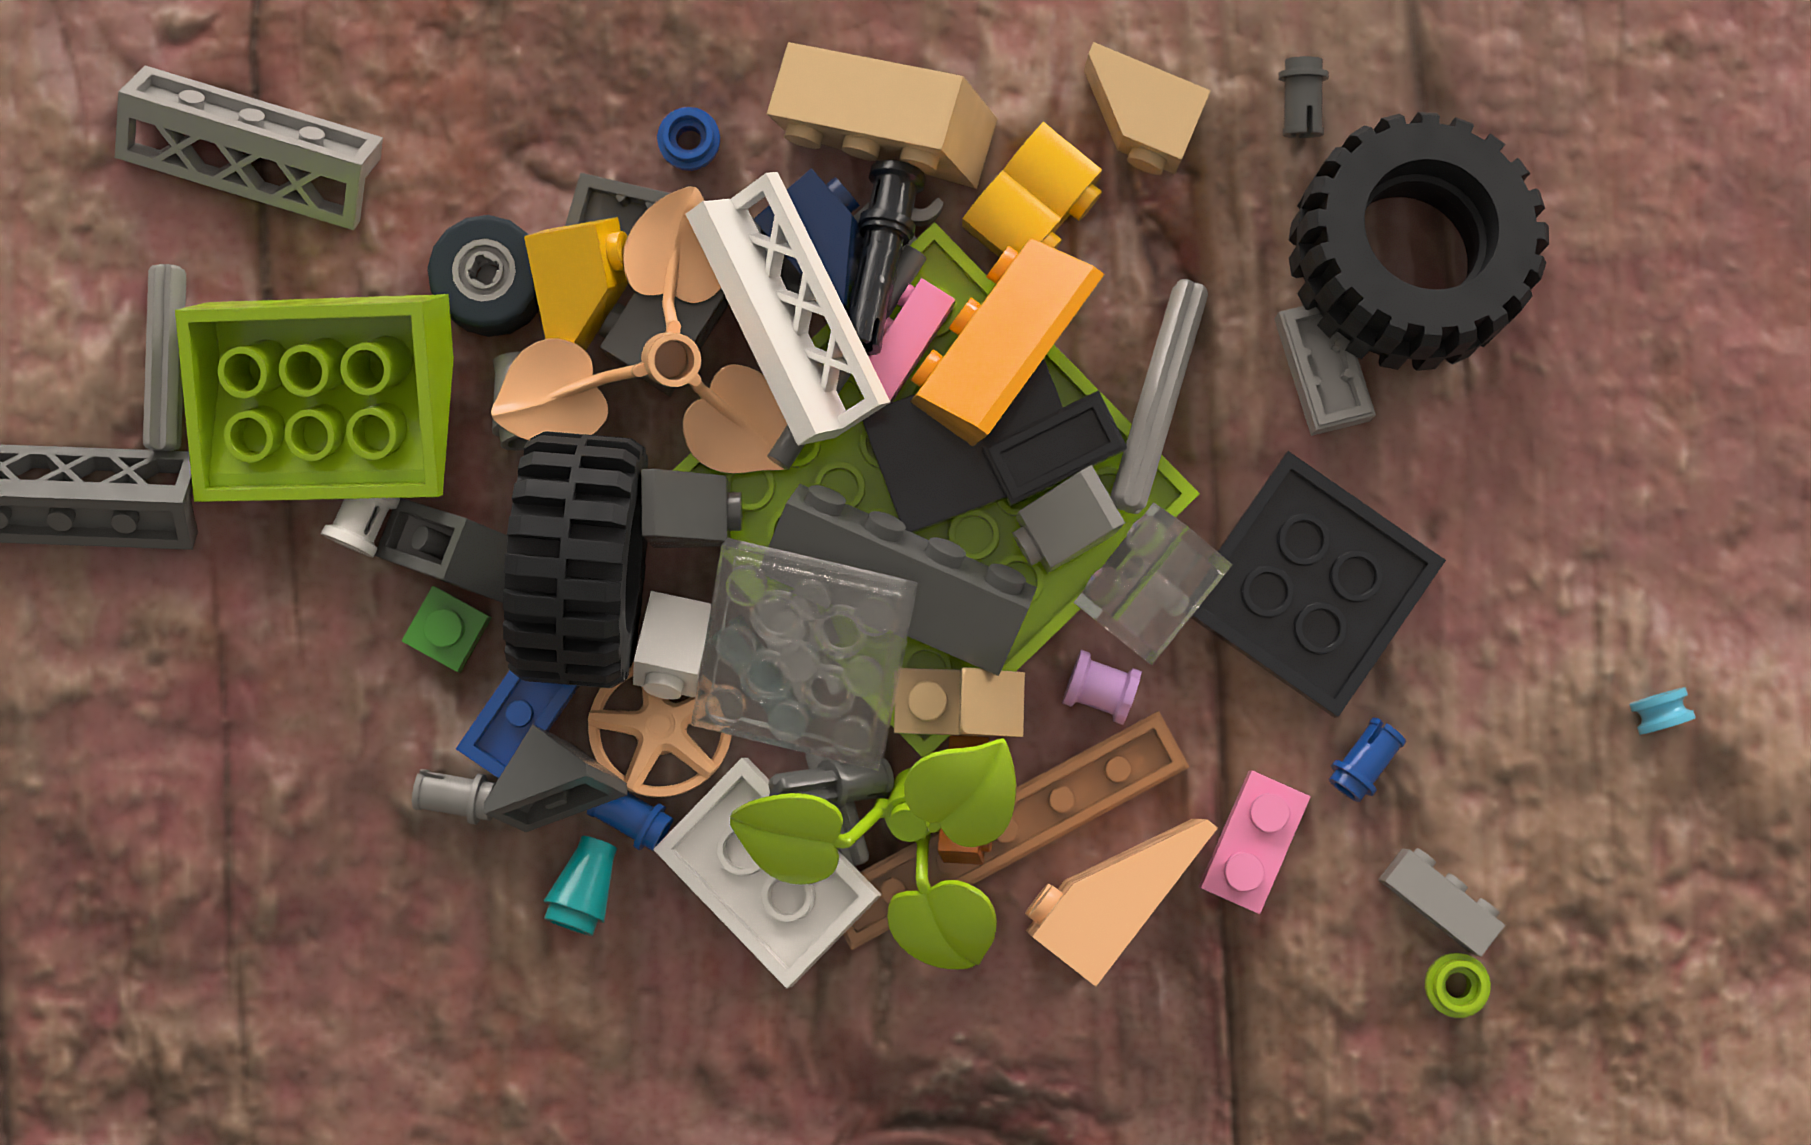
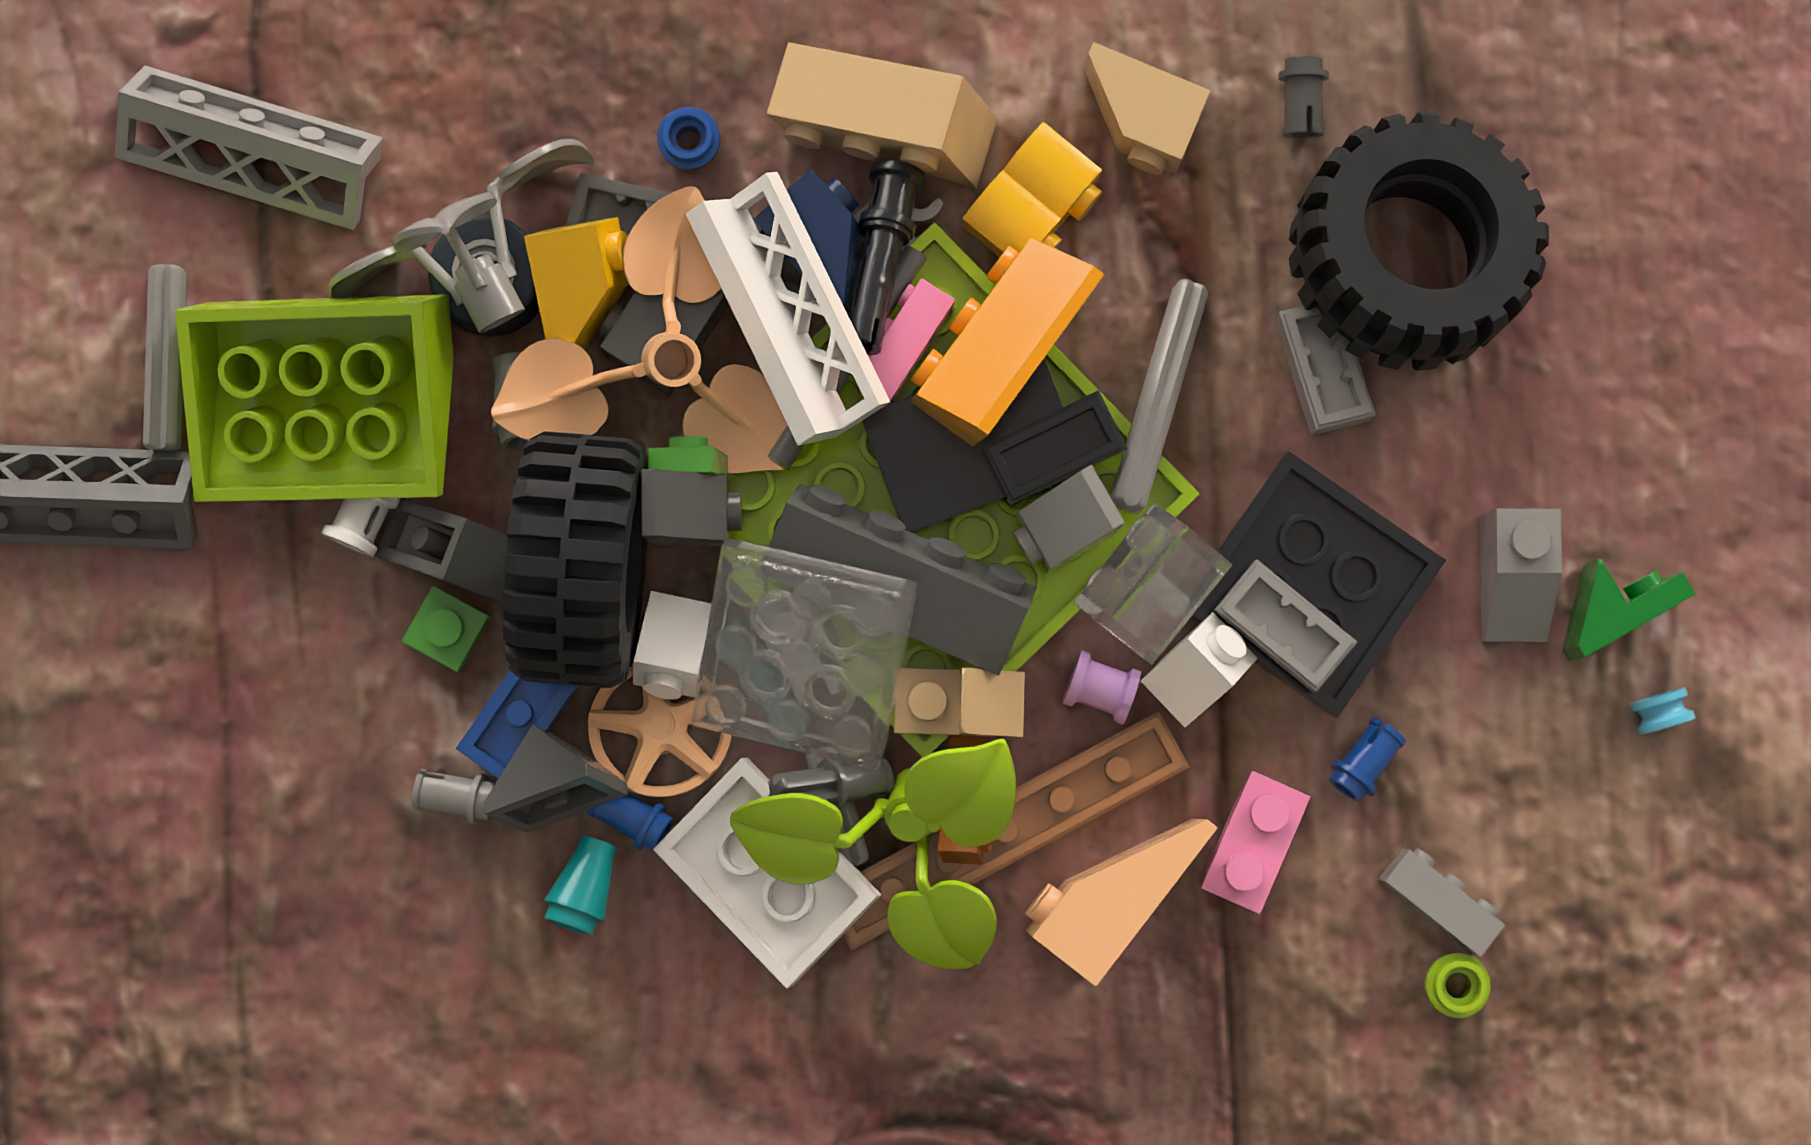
(482, 284): none -> light grey plant
(689, 455): none -> bright green plate
(1199, 669): none -> white brick
(1285, 626): none -> light grey plate
(1519, 573): none -> light grey slope
(1603, 613): none -> green slope

